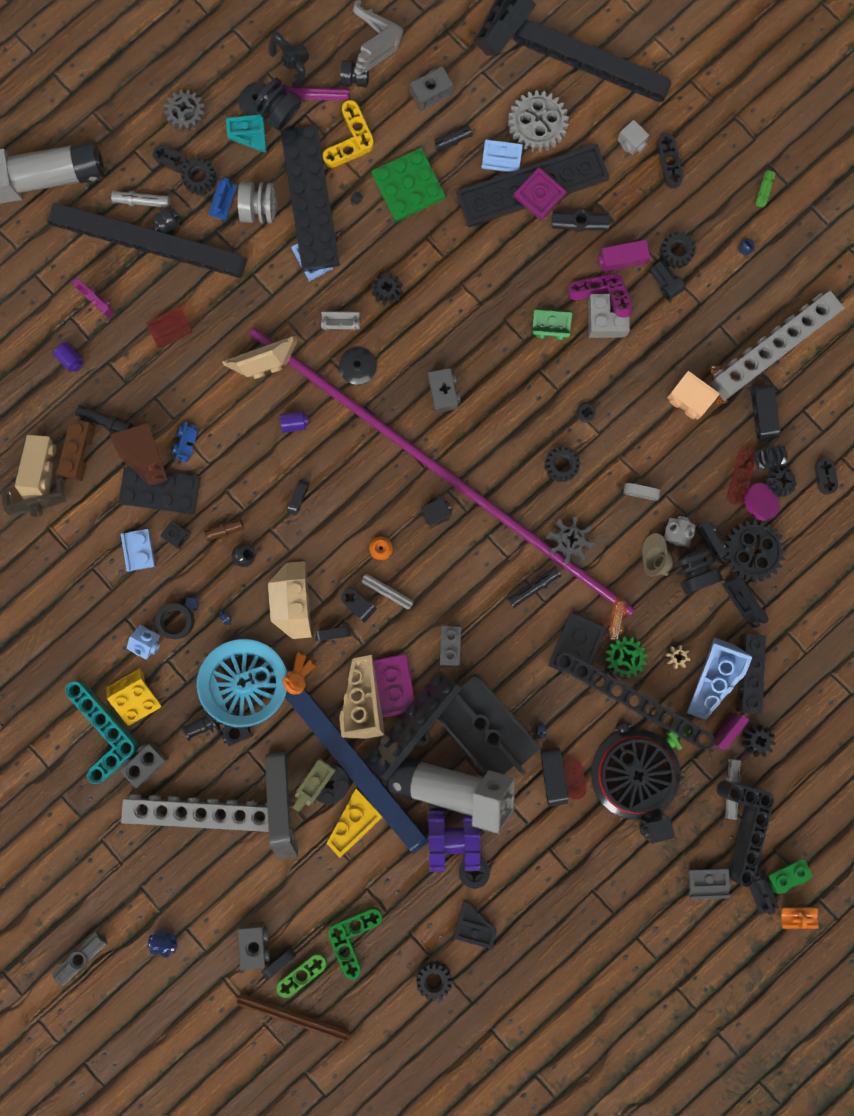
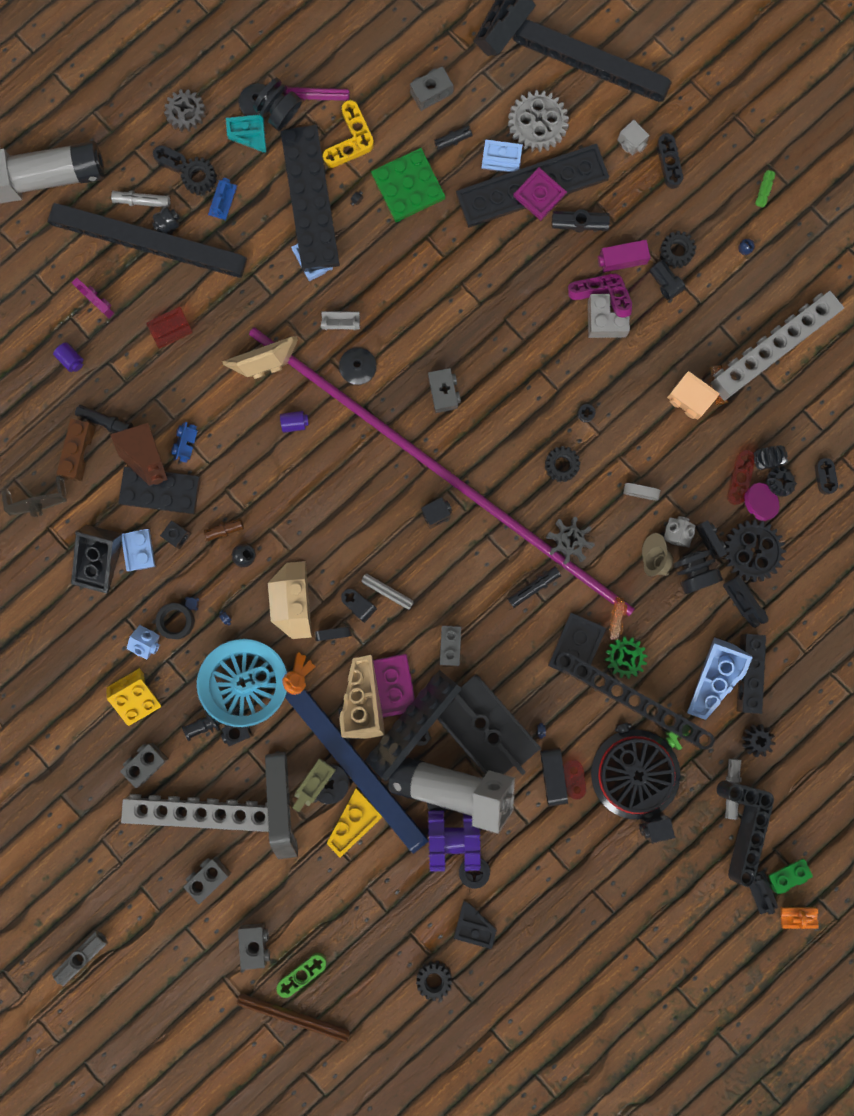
(36, 467): tan wedge -> none
(95, 557): none -> black slope
(104, 729): teal beam -> none
(162, 943): clear blue piece -> none
(209, 882): none -> dark grey brick
(257, 202): light grey wheel -> none
(278, 963): black beam -> none
(291, 56): black piece -> none
(298, 497): black beam -> none
(347, 933): green beam -> none
(349, 77): black wheel -> none
(379, 554): orange plate -> none
(381, 45): light grey hinge -> none
(392, 284): black gear -> none
(551, 323): green bracket -> none
(680, 652): tan gear -> none
(709, 883): dark grey plate -> none
(729, 731): magenta tile -> none
(765, 412): black beam -> none

